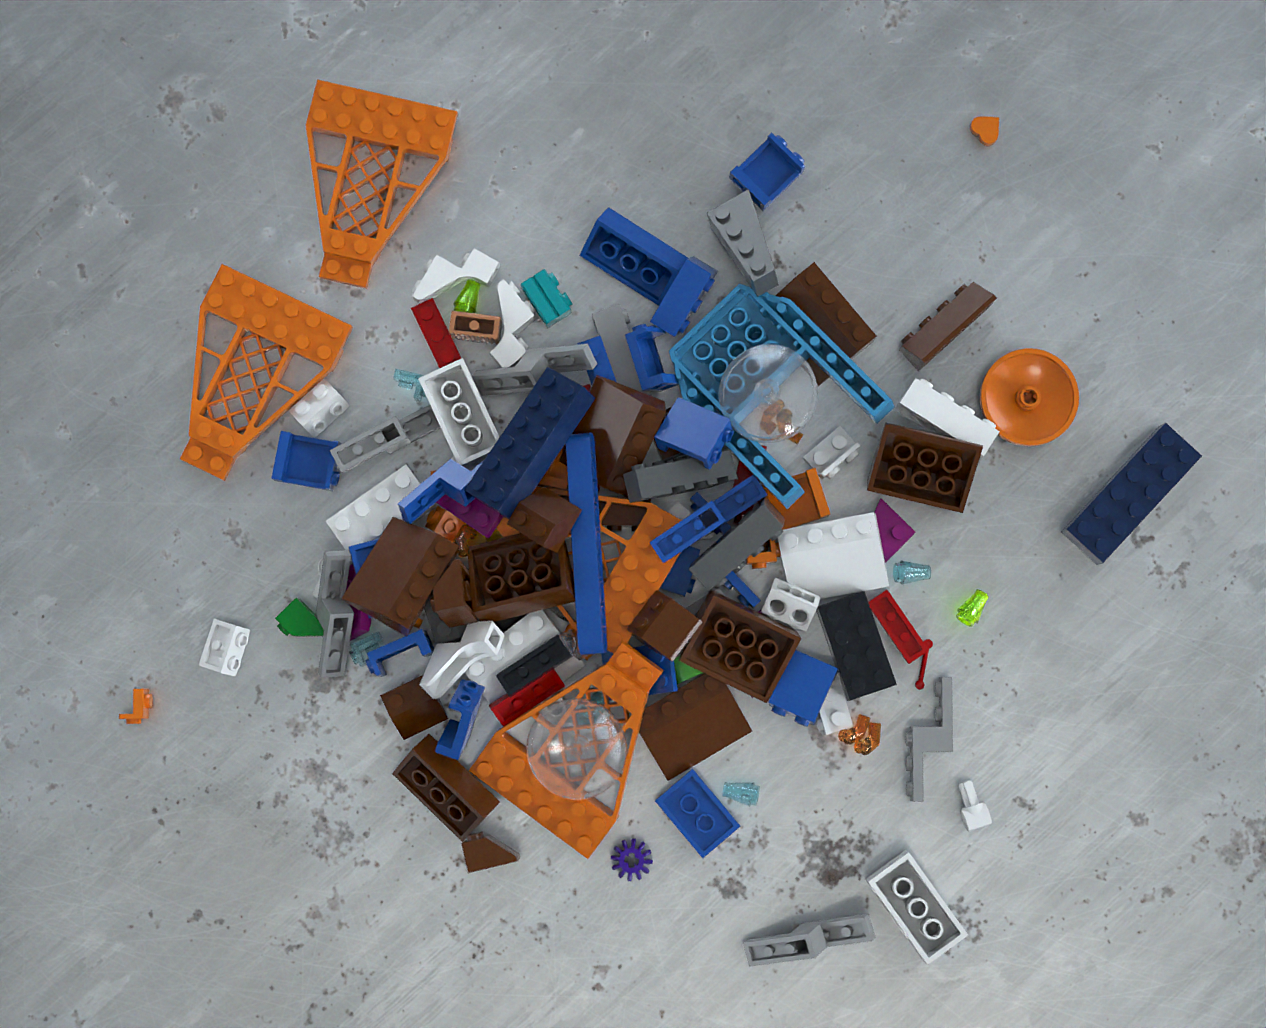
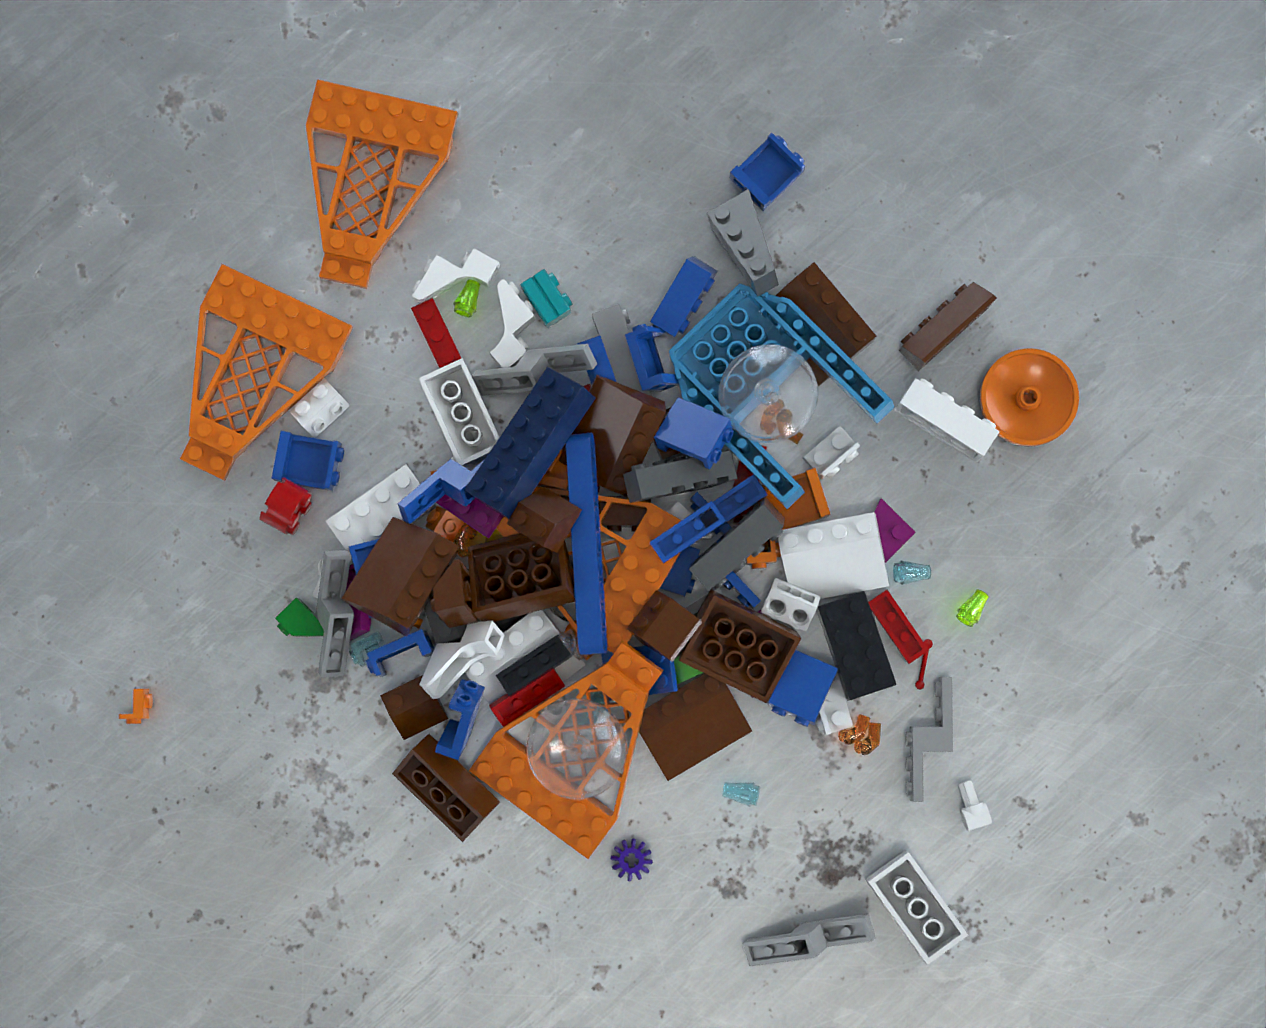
(224, 647): white bracket -> none
(286, 506): none -> red brick
(385, 437): light grey bracket -> none
(408, 380): clear light blue bracket -> none
(475, 327): nougat brick -> none
(486, 852): reddish brown slope -> none
(632, 255): blue slope -> none
(697, 813): blue plate -> none
(923, 467): reddish brown slope -> none
(986, 129): orange tile -> none
(1131, 494): dark blue brick -> none

